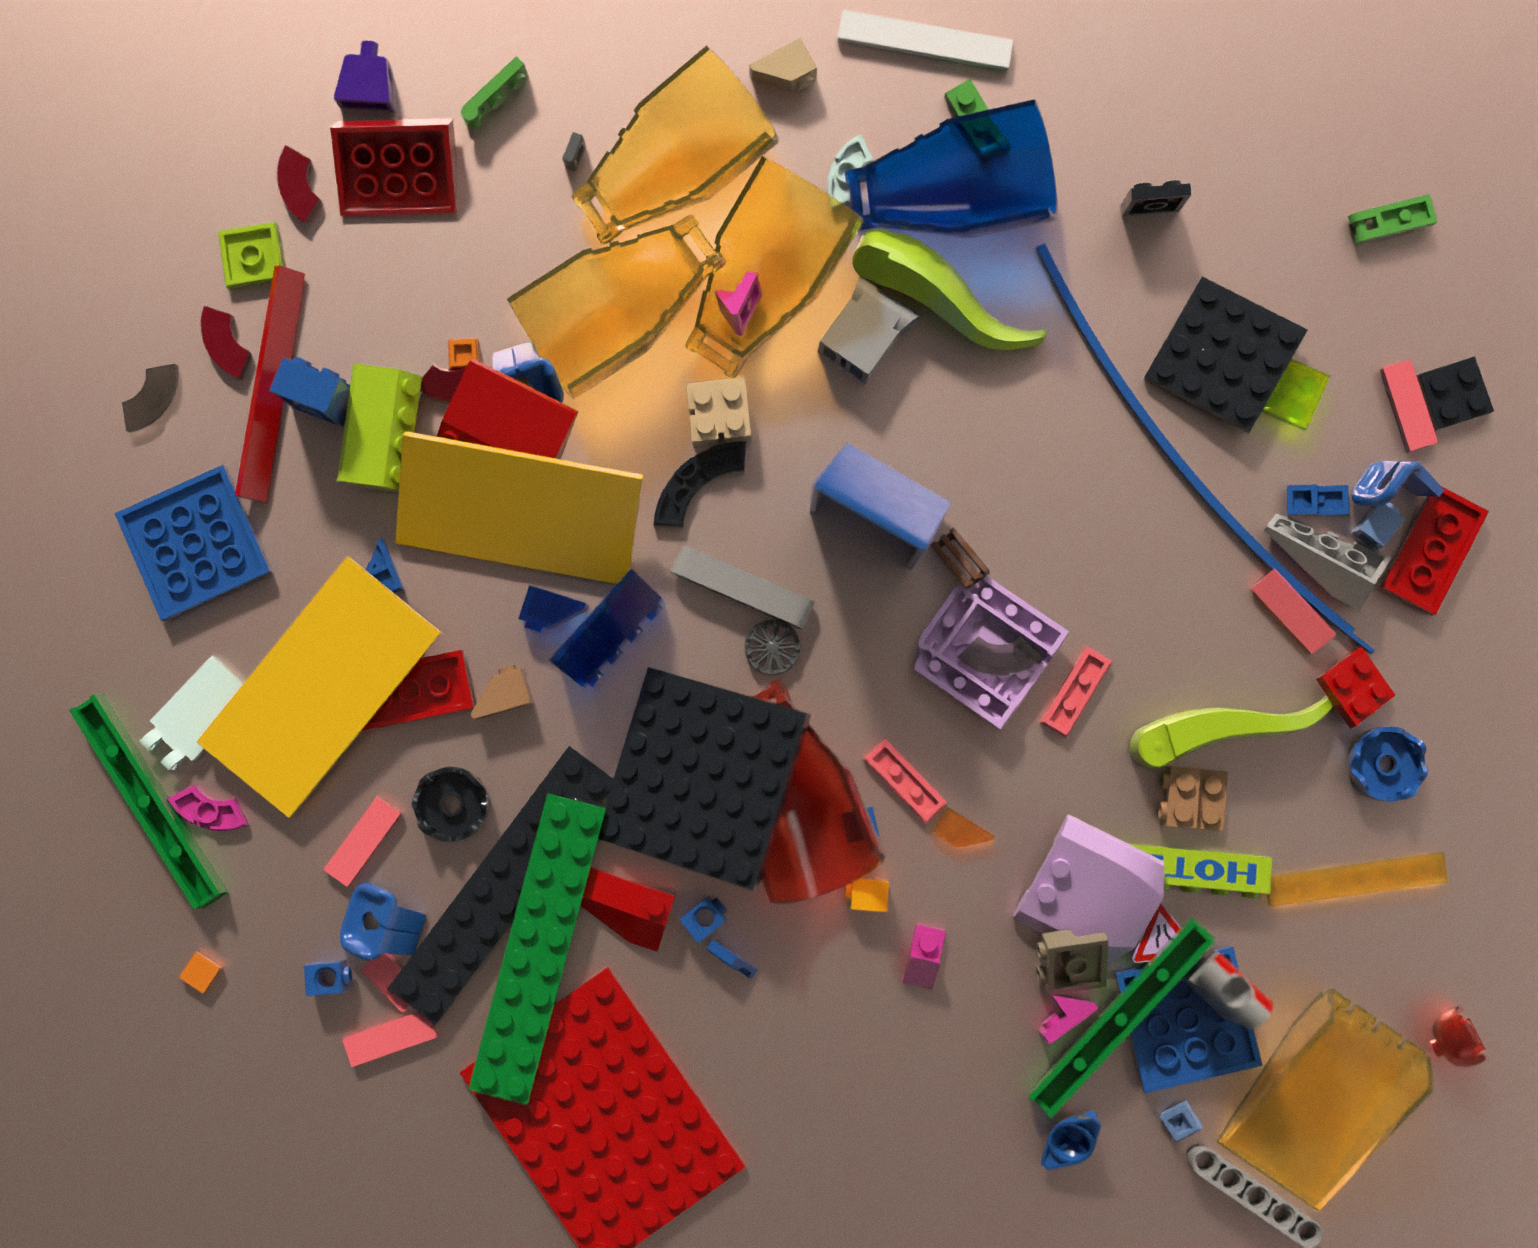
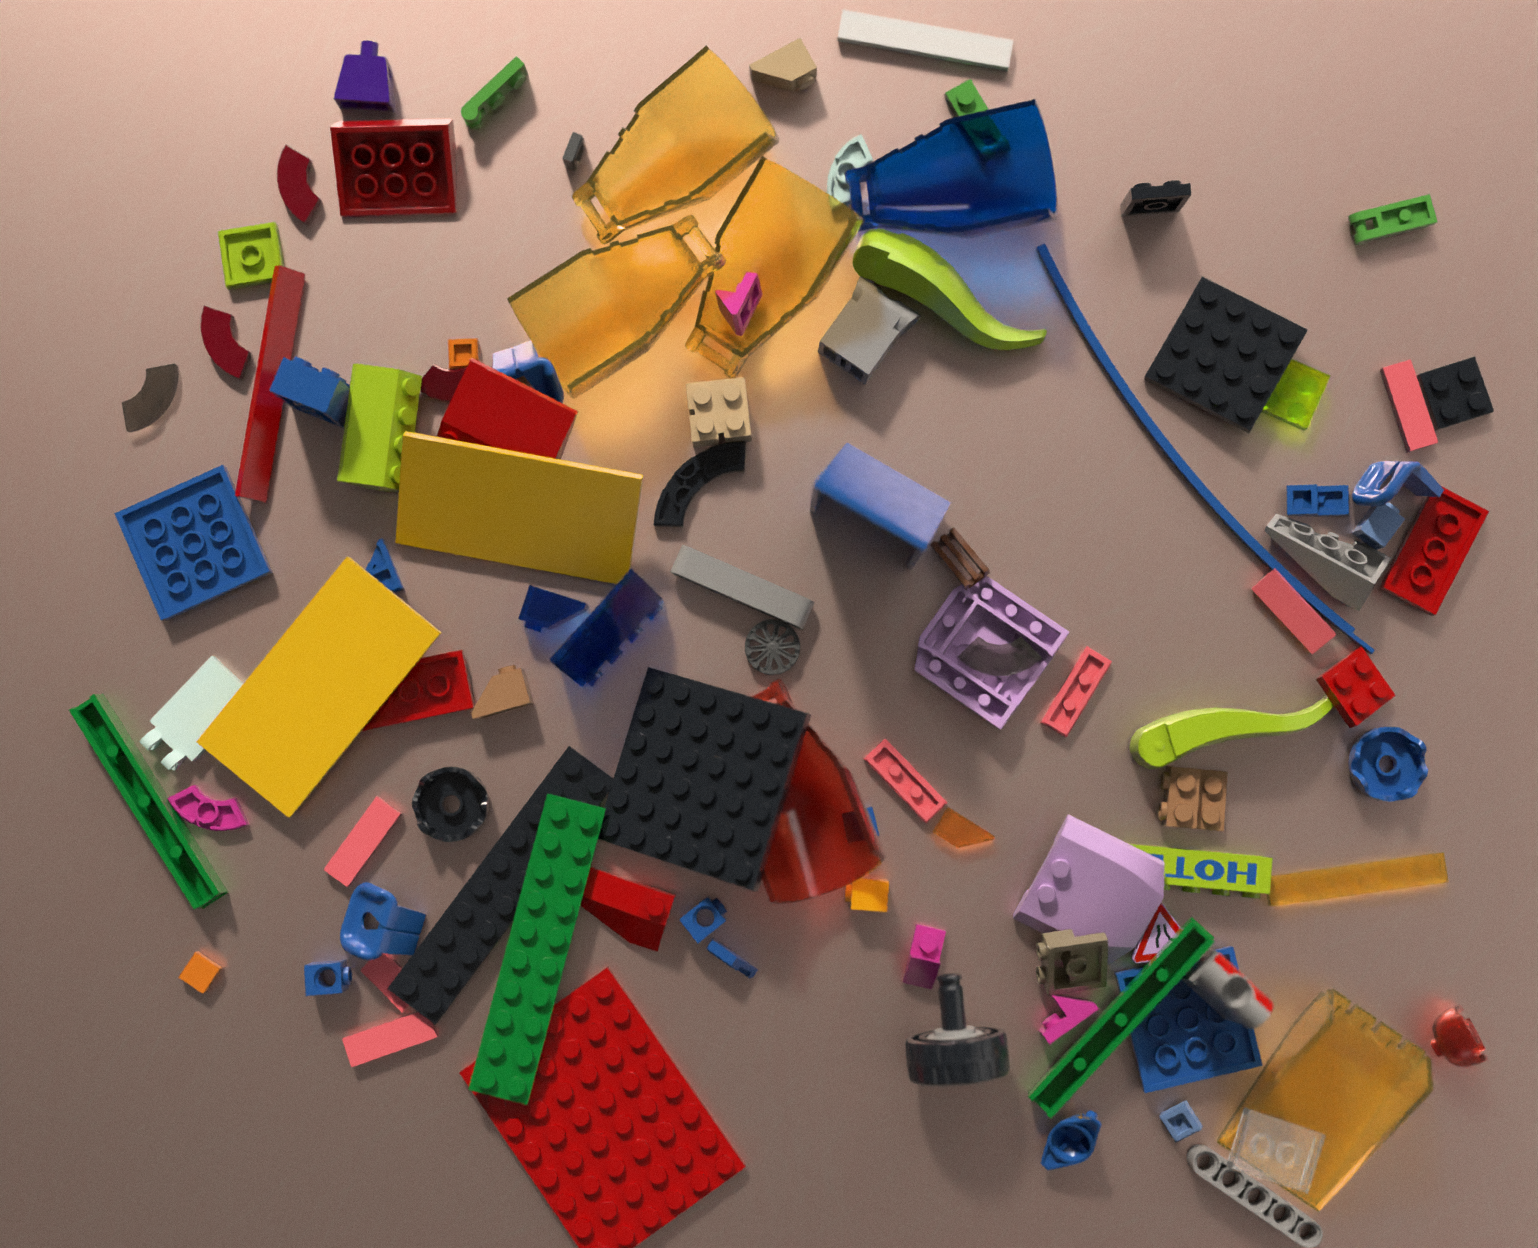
(956, 1050): none -> black wheel
(1275, 1150): none -> clear tile

